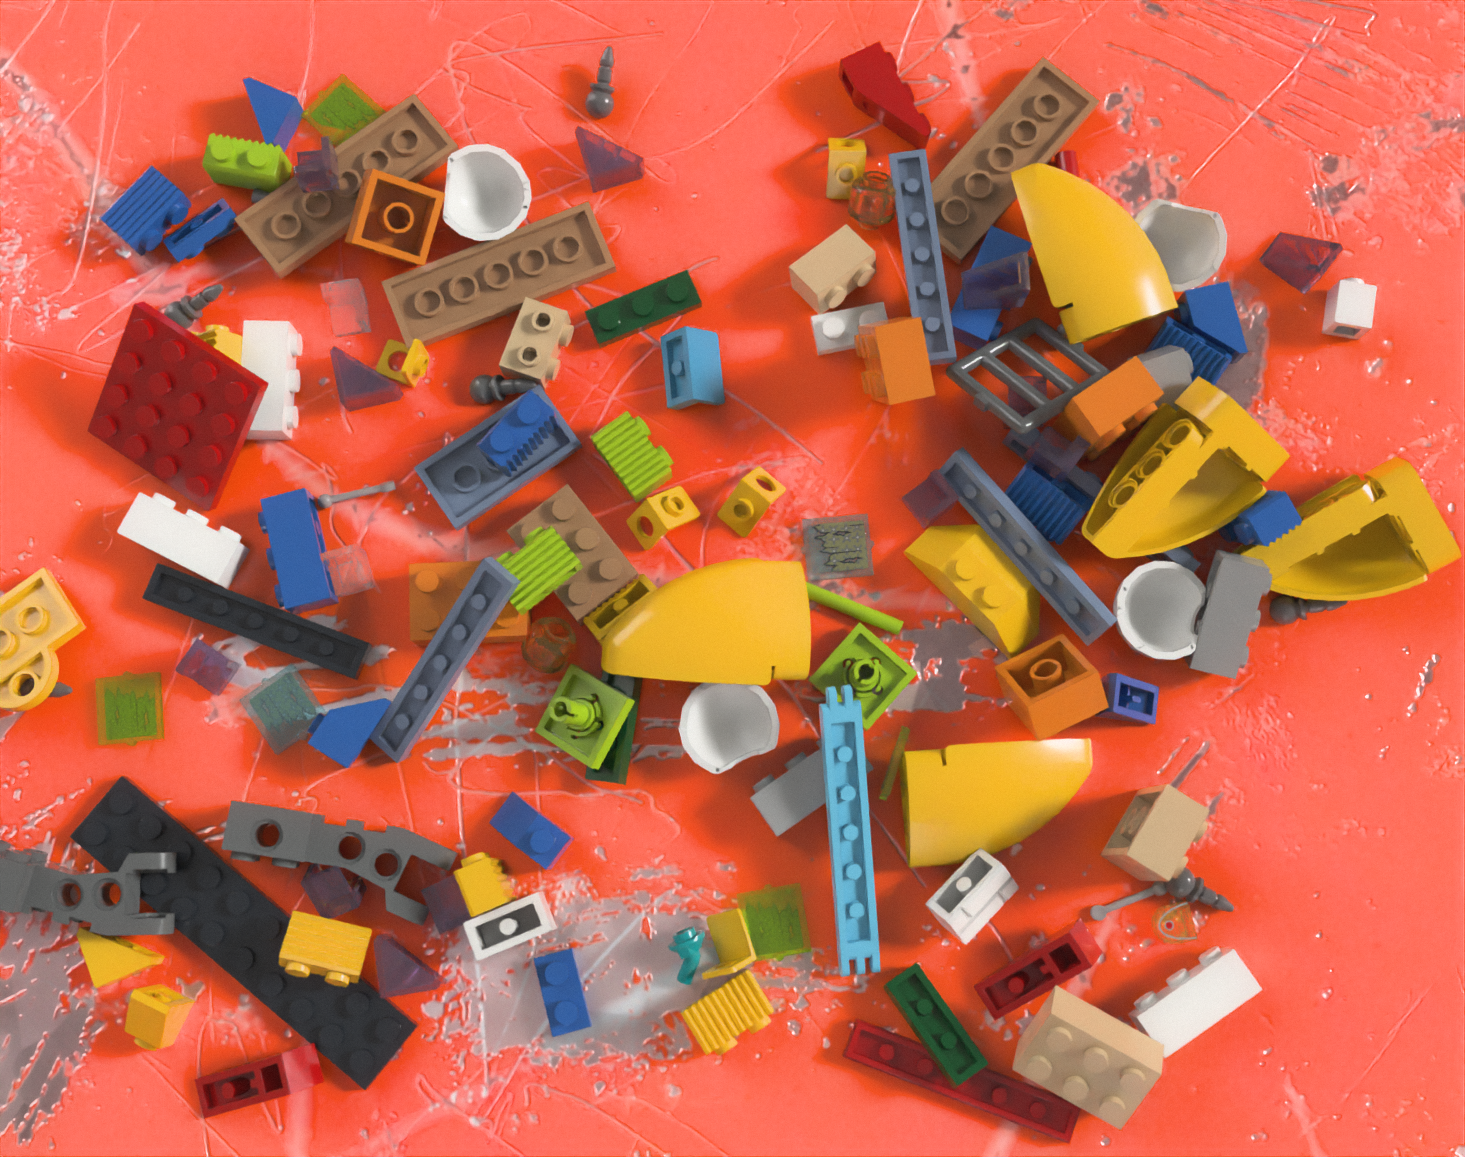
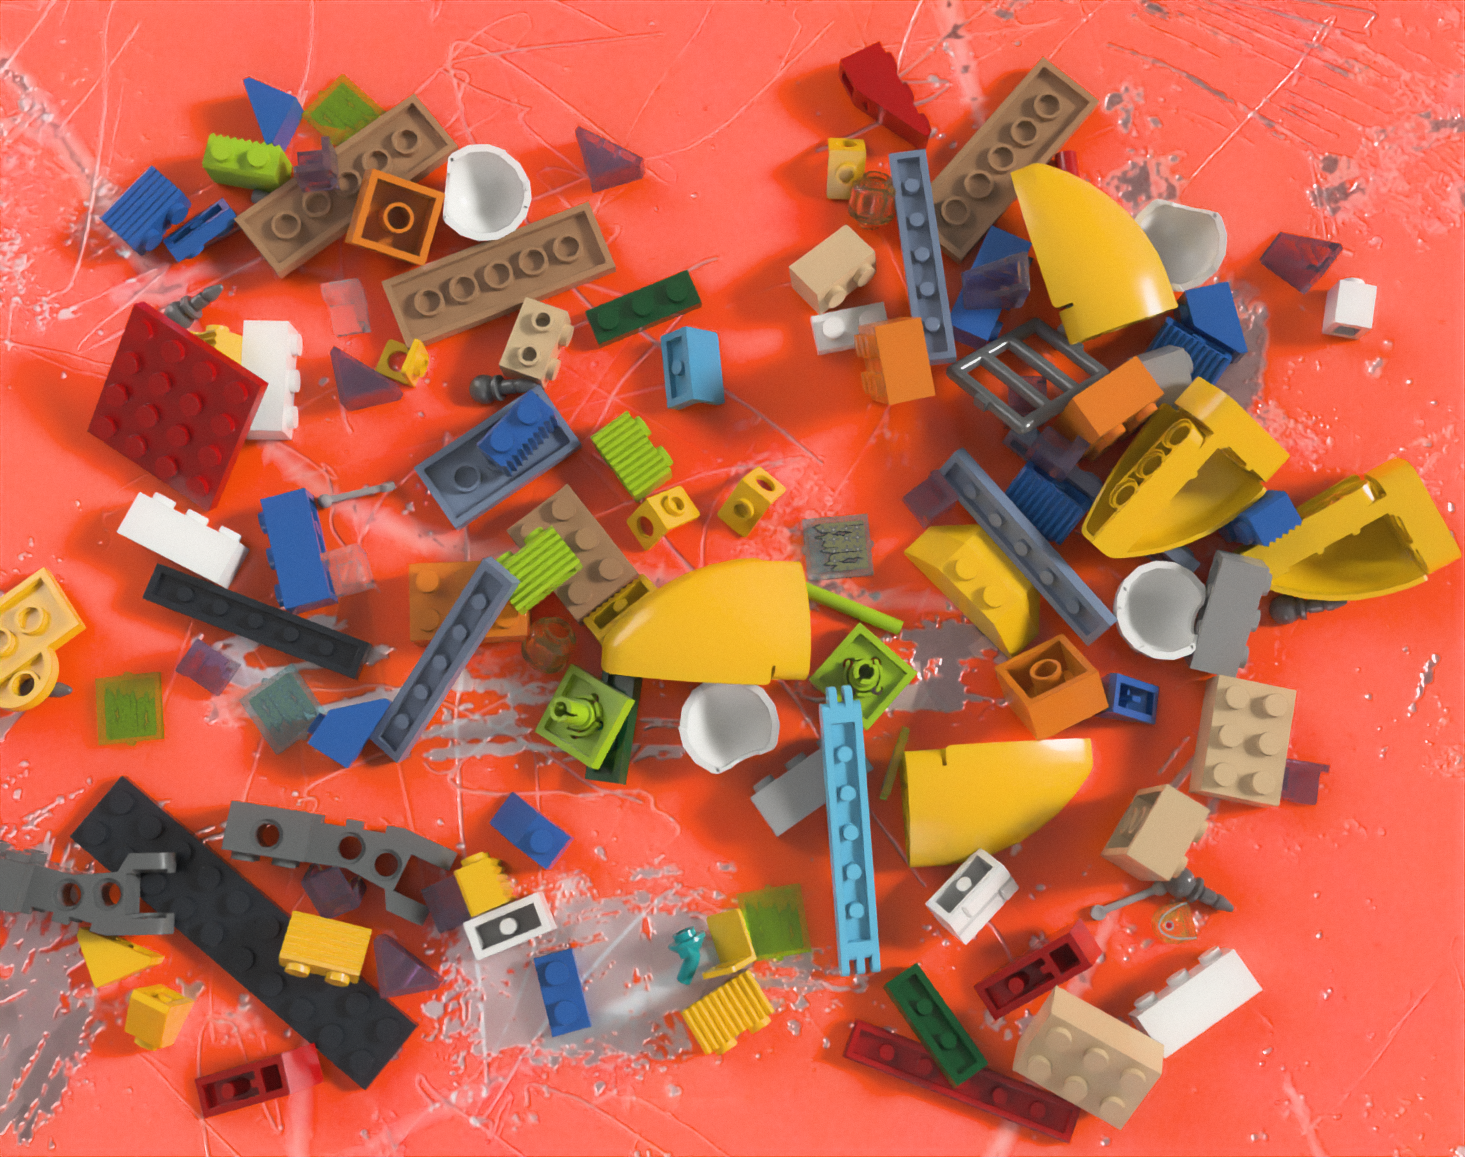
(599, 101): dark grey bar -> none
(1242, 741): none -> tan brick
(1302, 781): none -> panel

